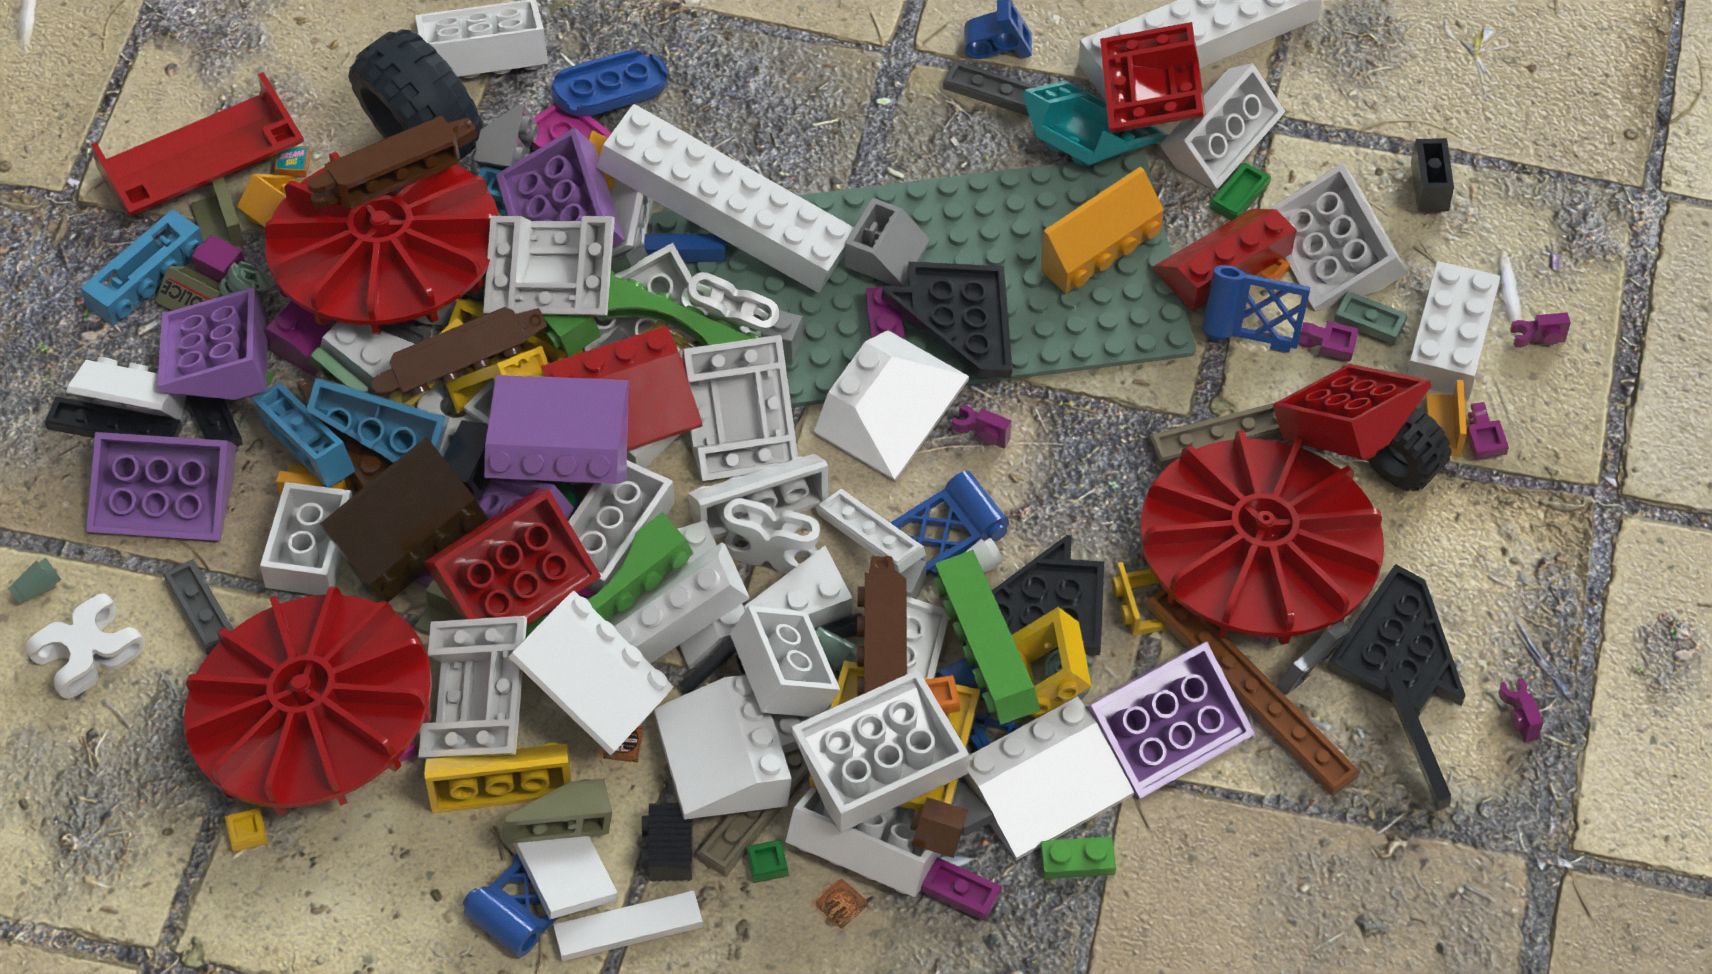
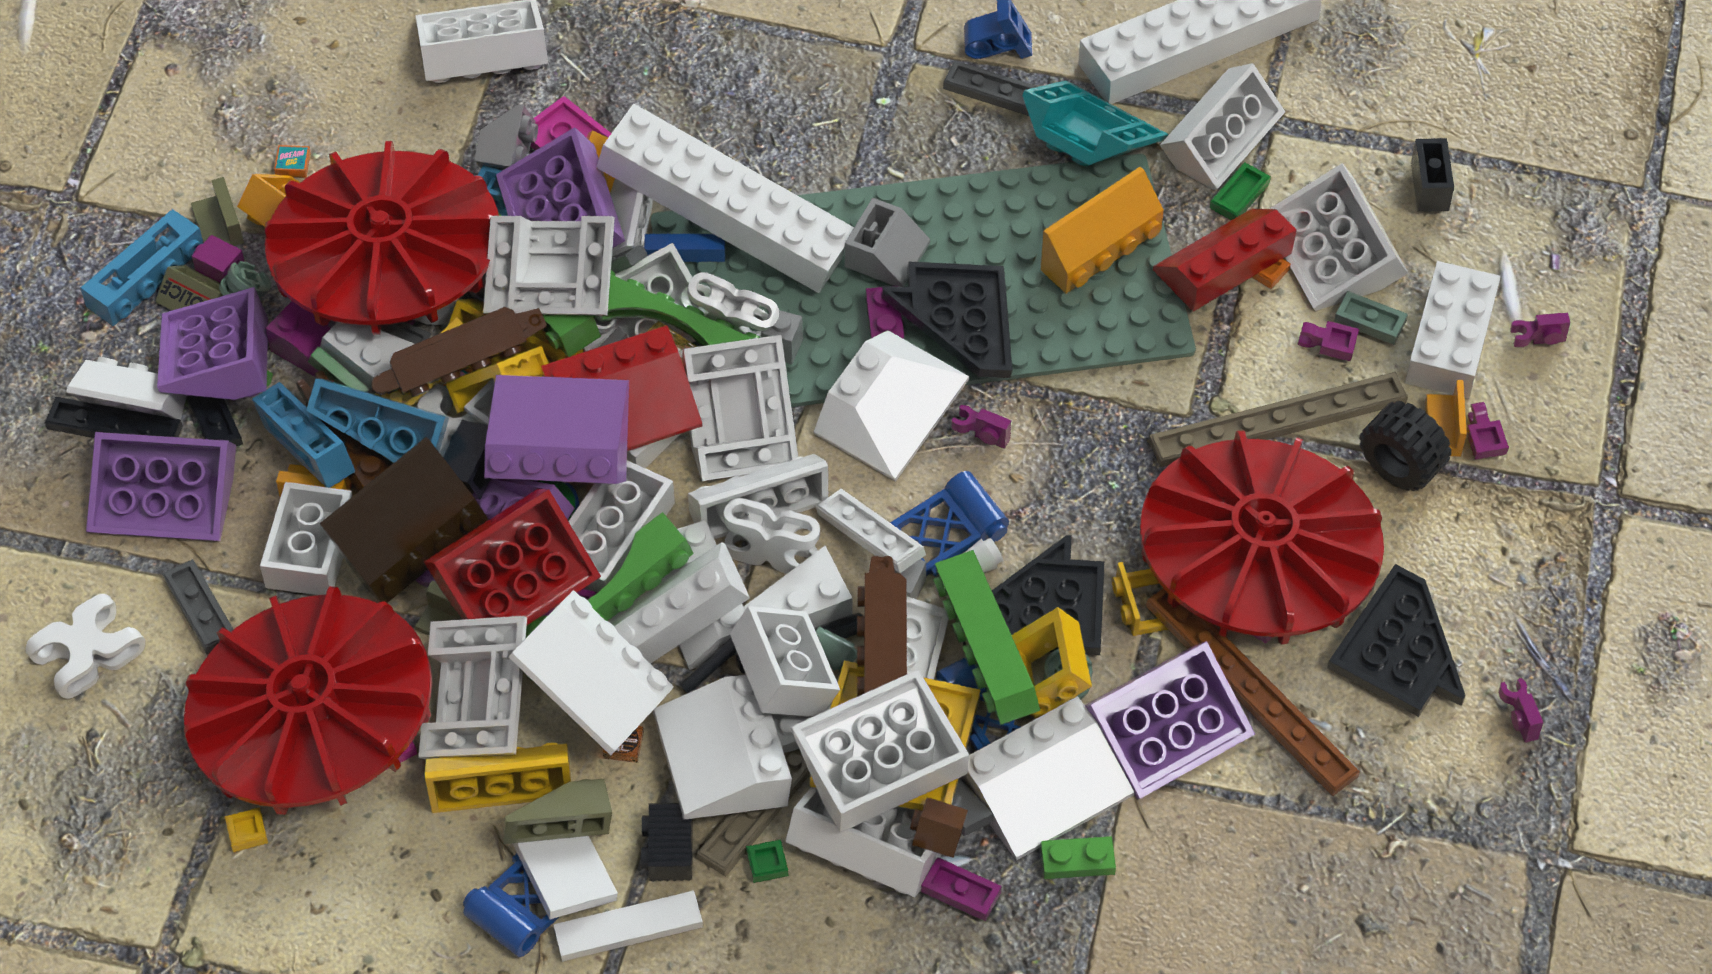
(34, 581): sand green cone -> none
(199, 151): red slope -> none
(391, 163): reddish brown hinge -> none
(407, 84): black wheel -> none
(609, 83): blue tile -> none
(841, 903): clear orange tile -> none
(945, 693): orange tile -> none
(1152, 77): red slope -> none
(1228, 303): blue piece -> none
(1321, 650): dark grey tile -> none
(1350, 410): red slope -> none
(1418, 740): black tile -> none

